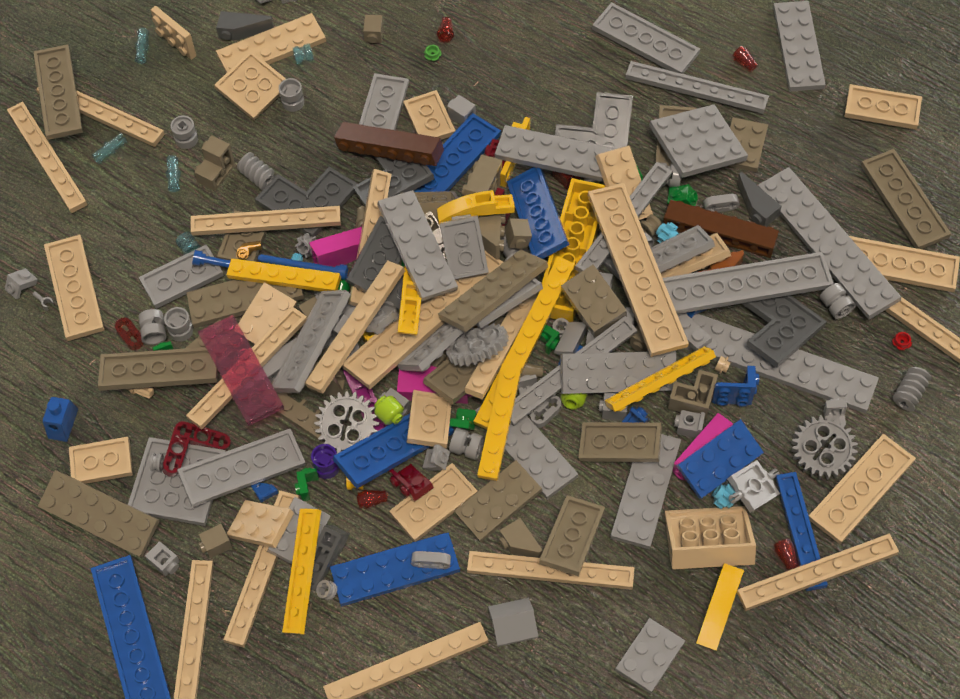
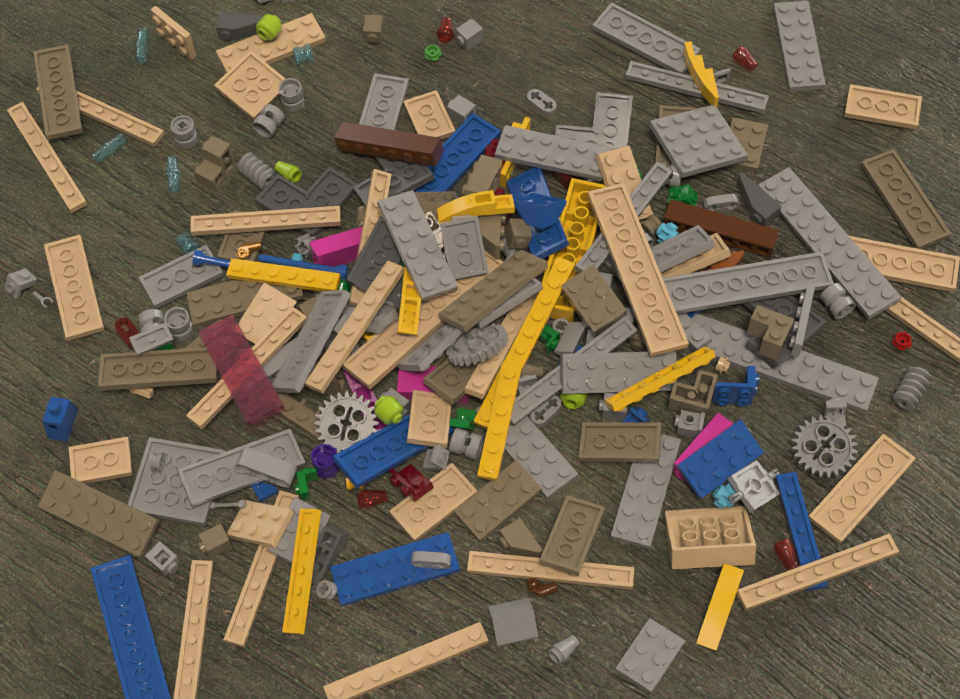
(151, 339): none -> light grey plate
(184, 440): dark red beam -> none
(242, 504): none -> light grey hinge
(266, 467): none -> light grey beam
(268, 27): none -> lime head
(268, 121): none -> light grey wheel
(288, 171): none -> lime cone
(469, 34): none -> light grey brick
(540, 103): none -> light grey beam
(540, 210): none -> blue slope
(541, 590): none -> reddish brown arm
(562, 650): none -> light grey cone
(702, 77): none -> yellow slope
(722, 76): none -> light grey slope
(772, 328): none -> dark tan brick
(800, 326): none -> light grey plate

